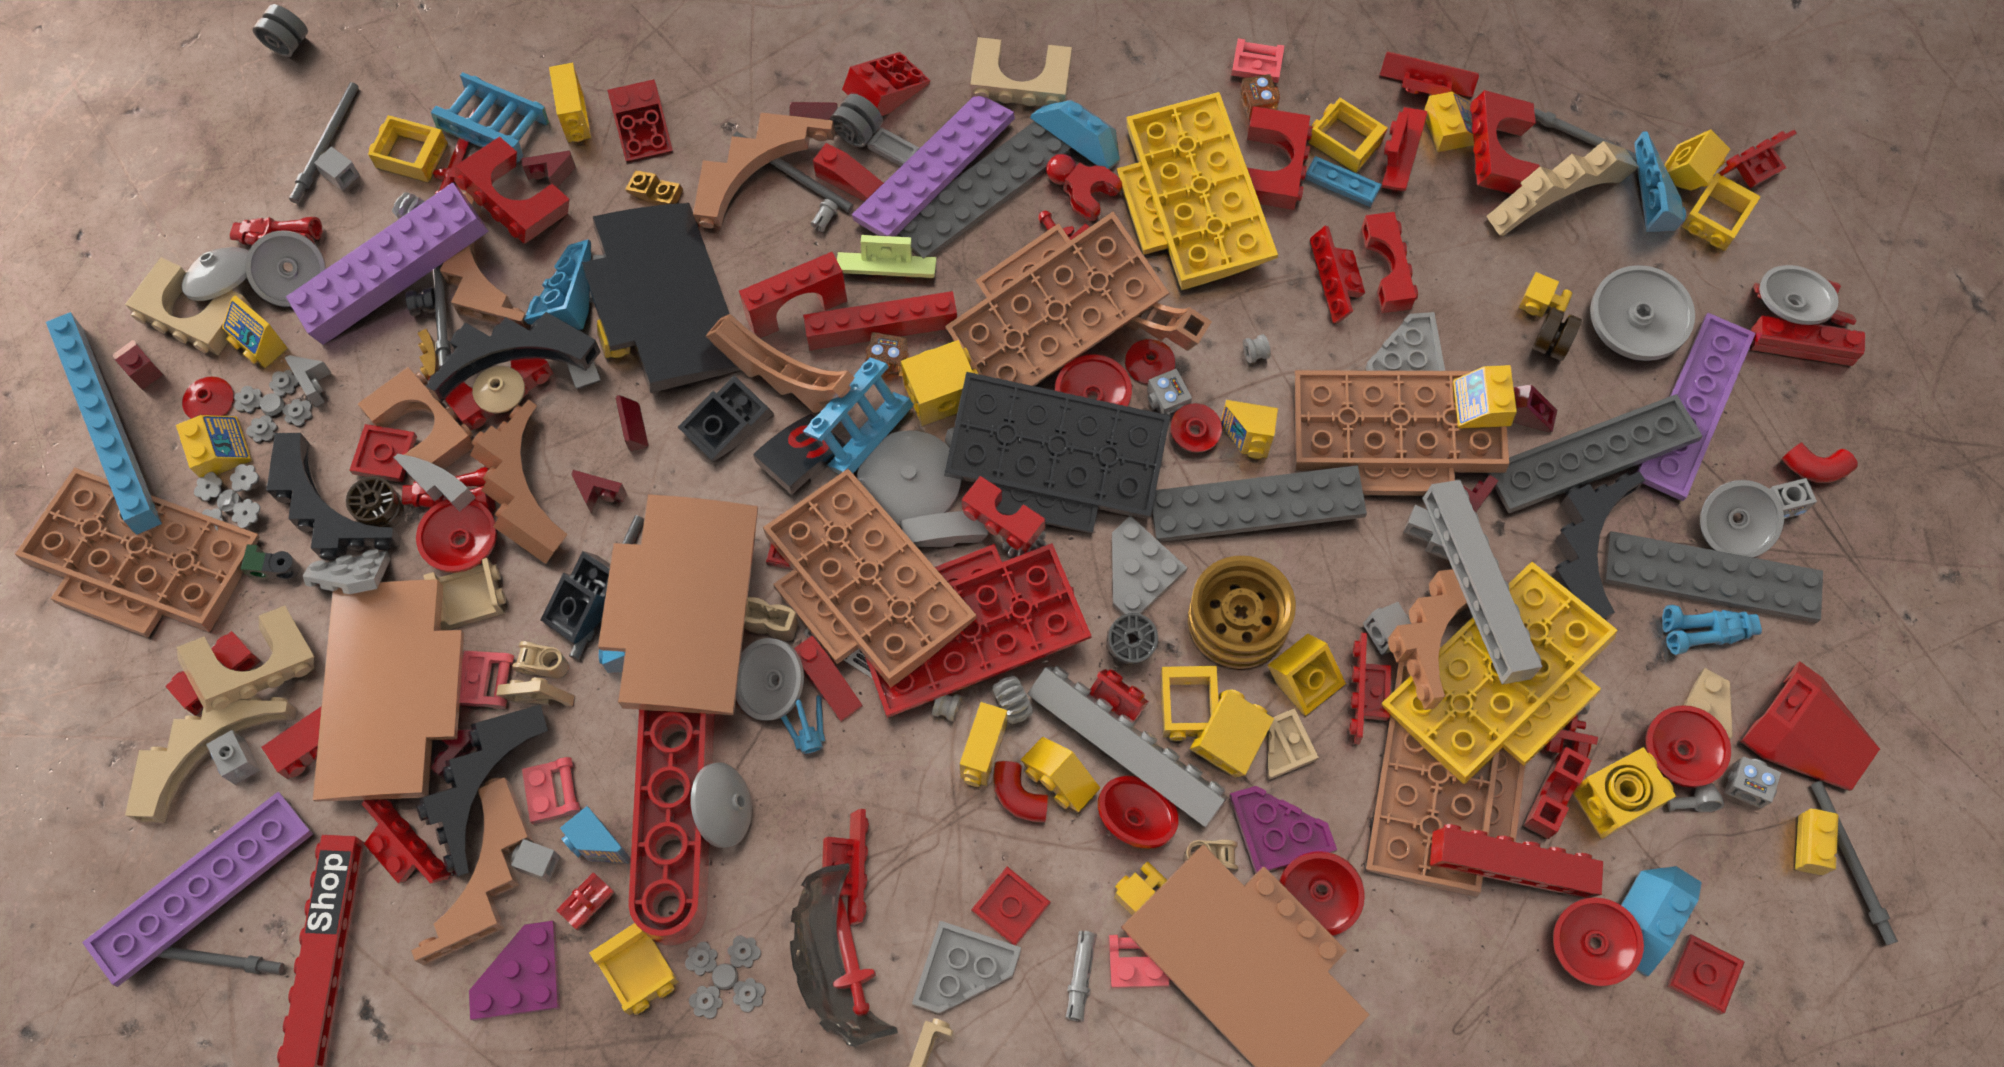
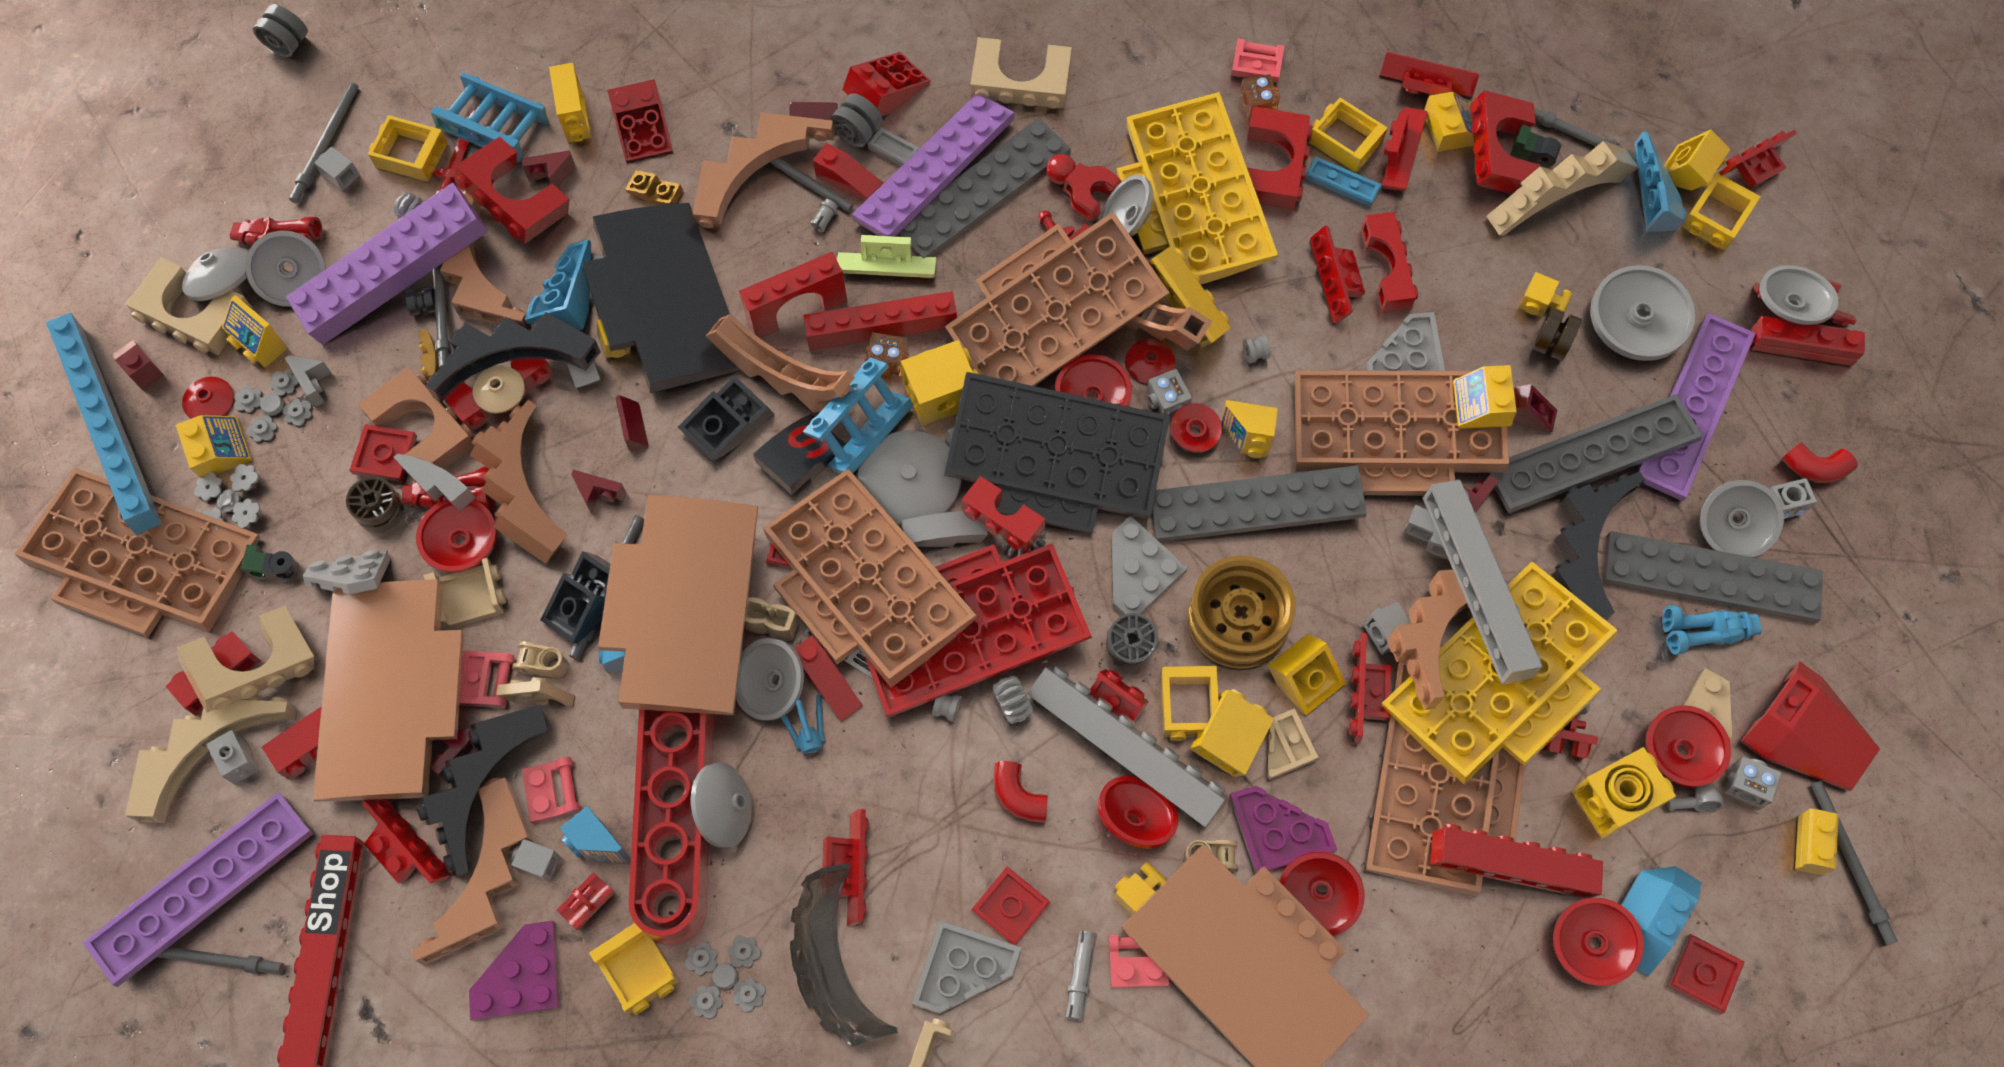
(332, 533): black arch -> none
(854, 976): red sword -> none
(983, 745): yellow brick -> none
(1060, 772): yellow brick -> none
(1080, 131): dark azure wedge -> none
(1131, 203): none -> light grey dish
(1187, 292): none -> yellow slope
(1535, 147): none -> leg
(1552, 800): red arch -> none

